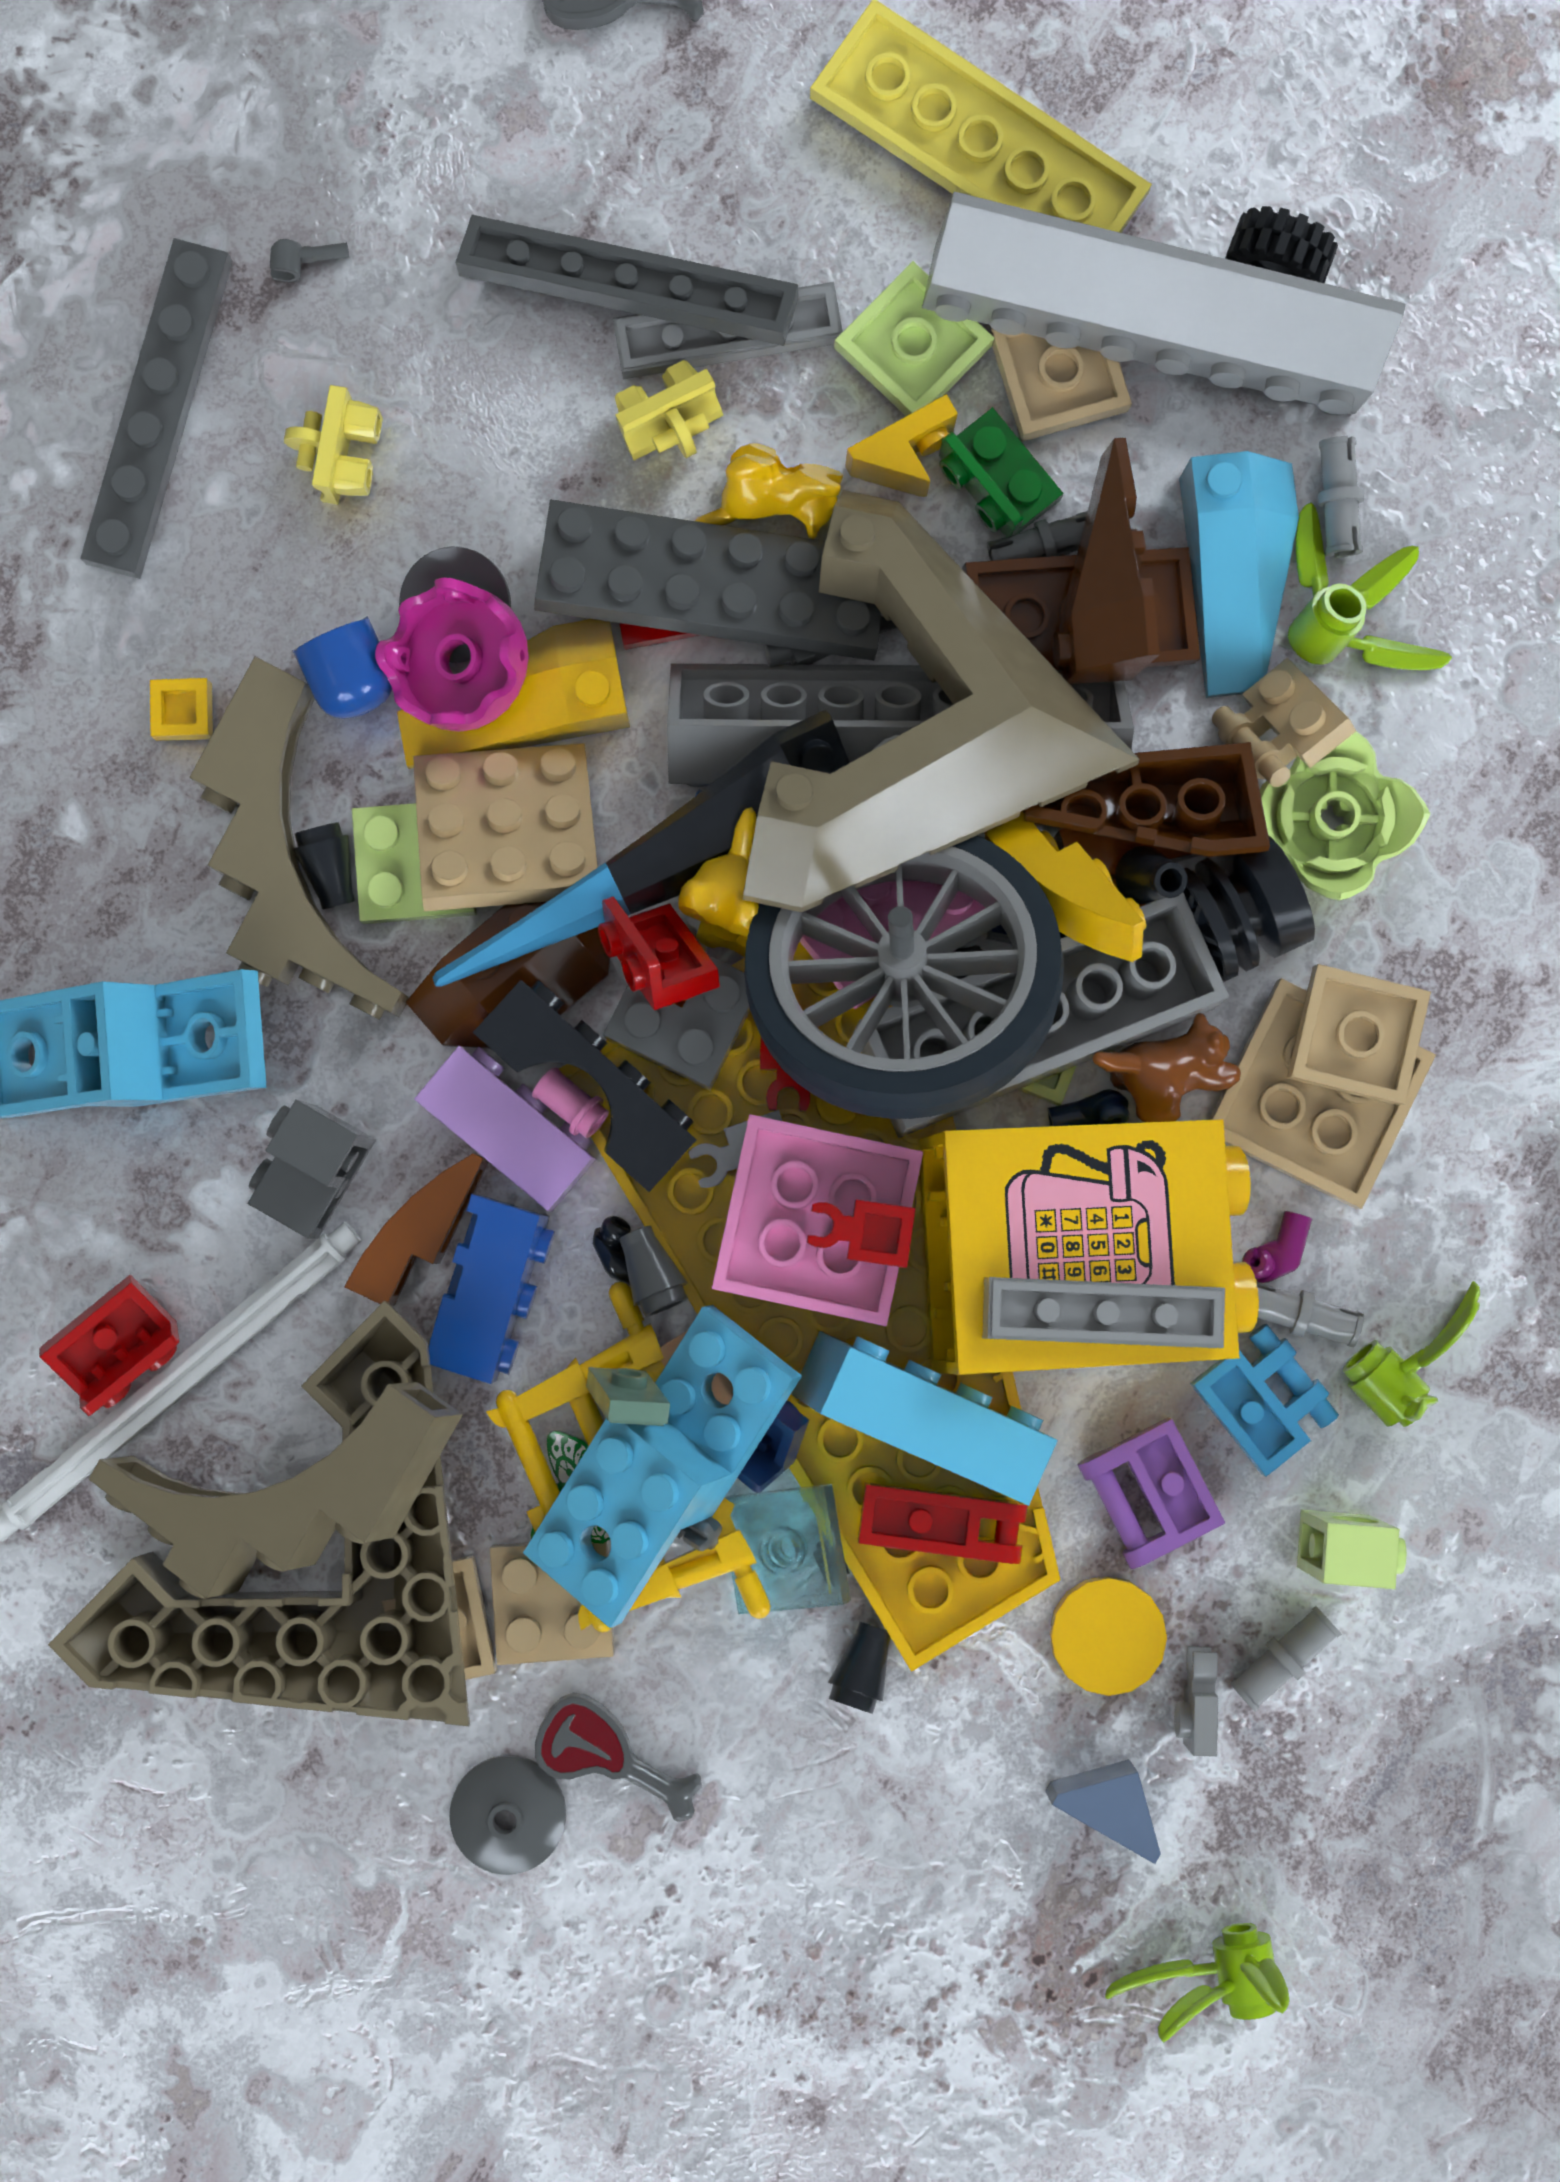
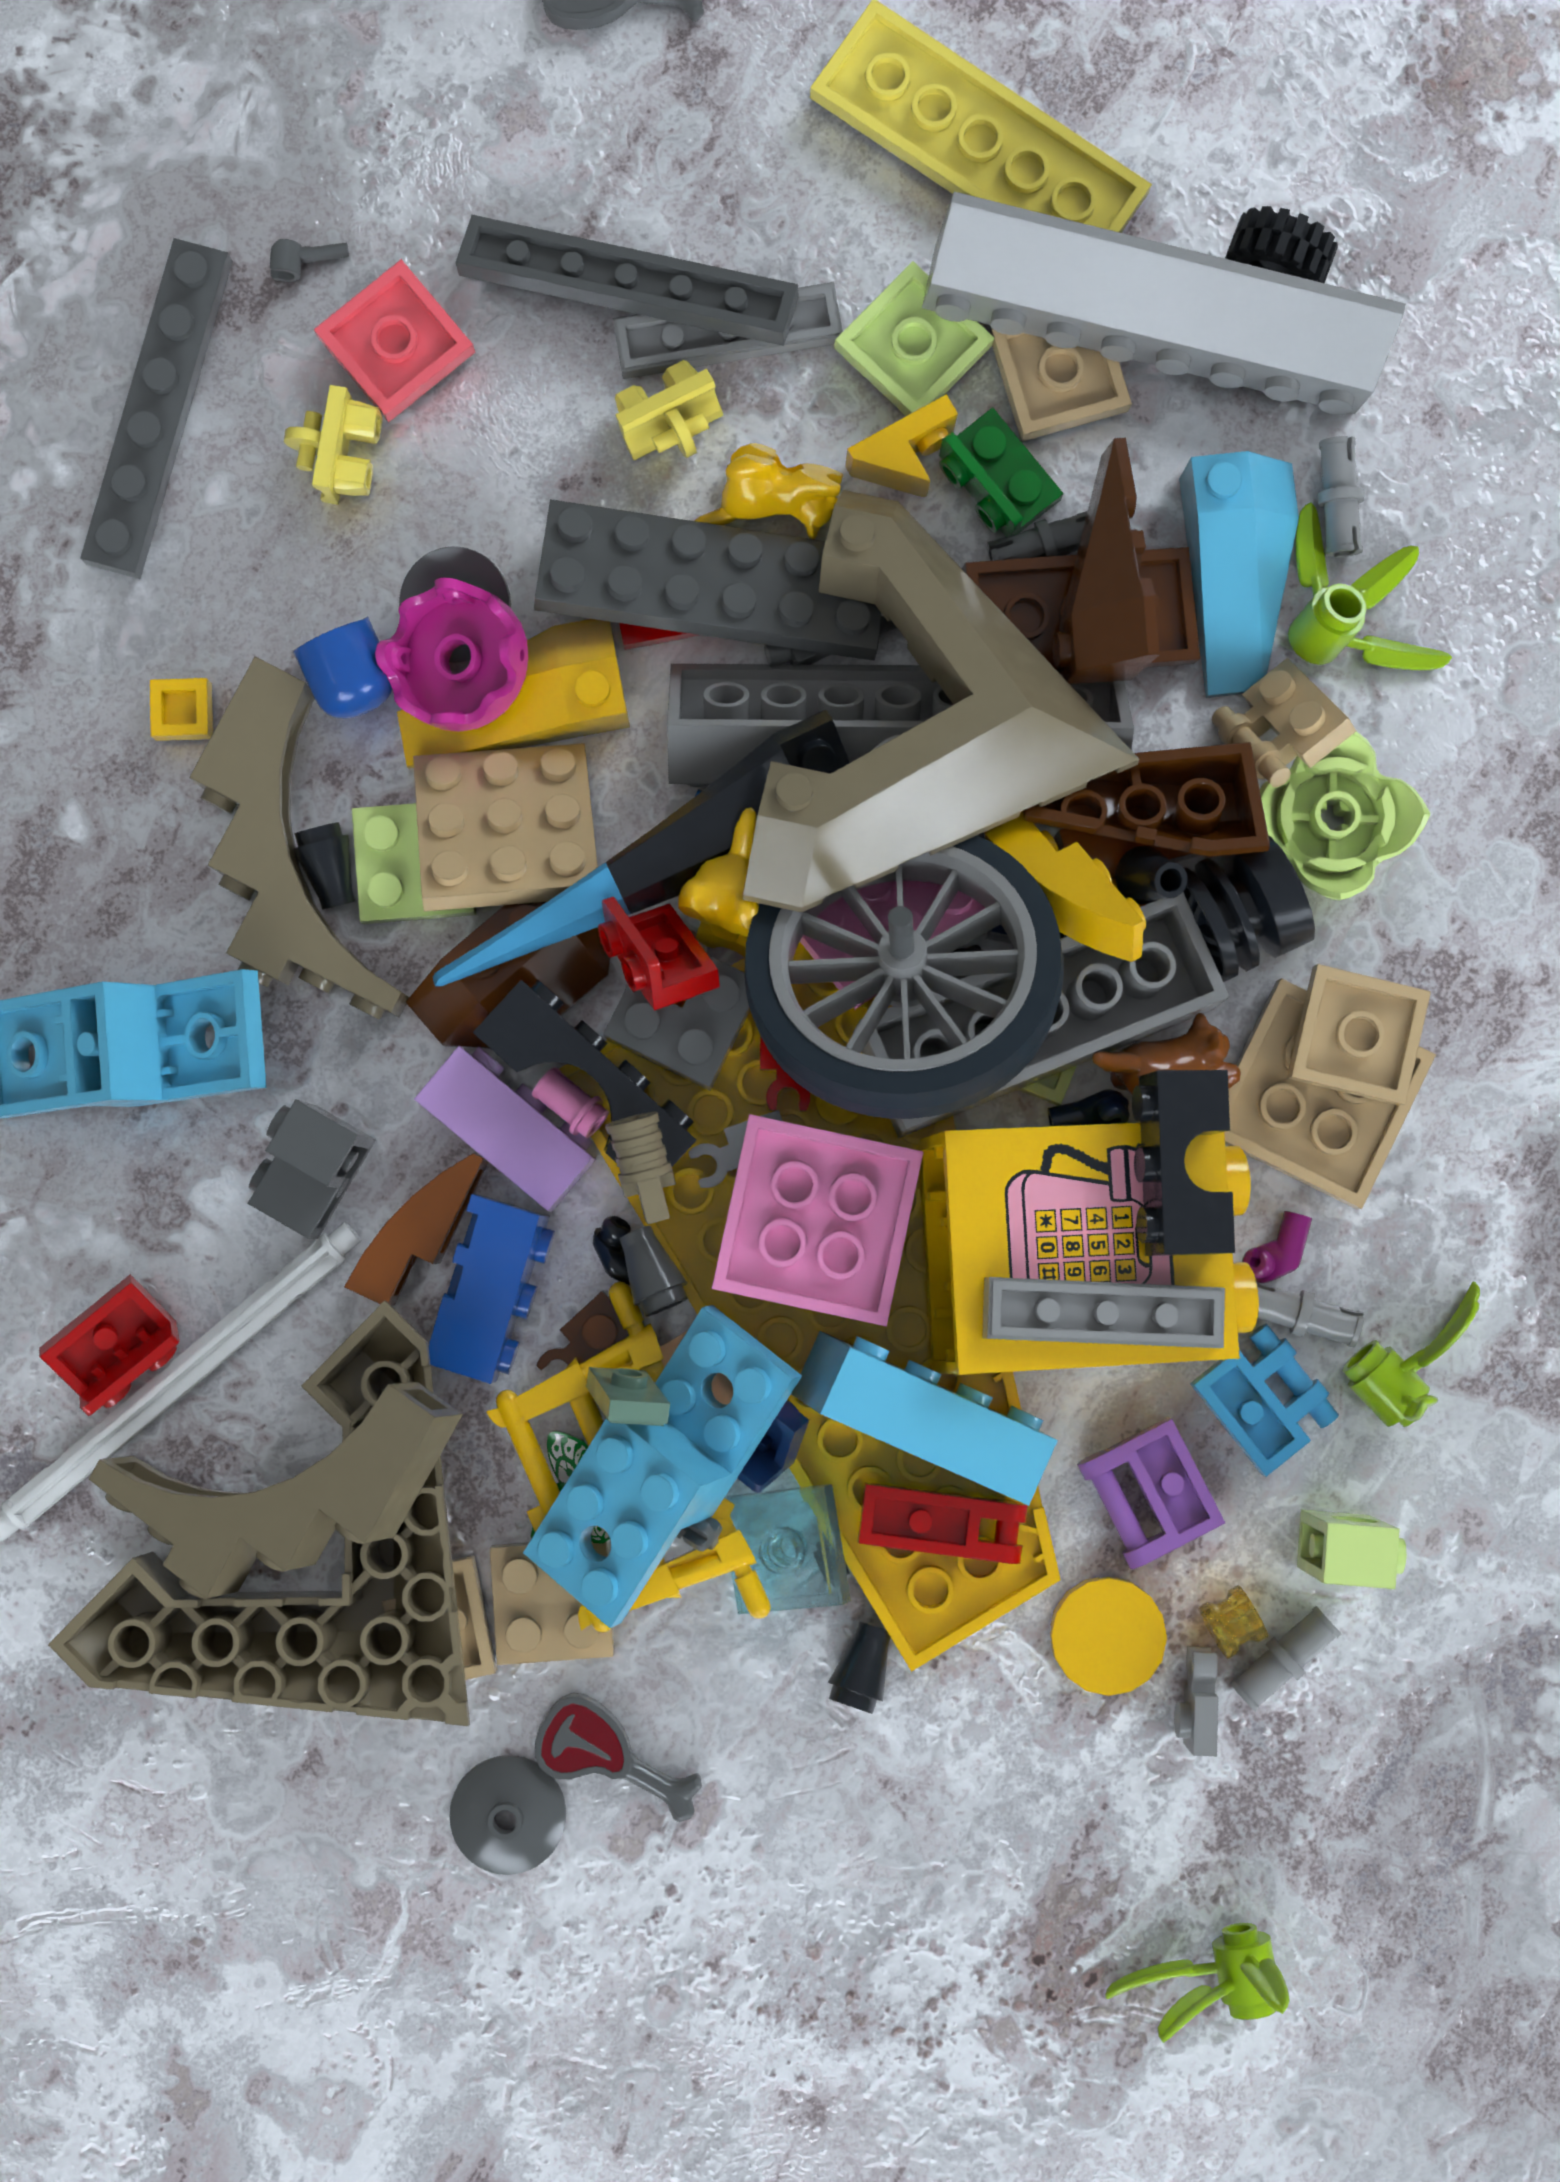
(394, 340): none -> coral plate
(589, 1333): none -> reddish brown plate
(642, 1162): none -> dark tan hinge
(874, 1232): red plate -> none
(1110, 1803): sand blue slope -> none
(1176, 1212): none -> black arch
(1233, 1622): none -> clear yellow wheel

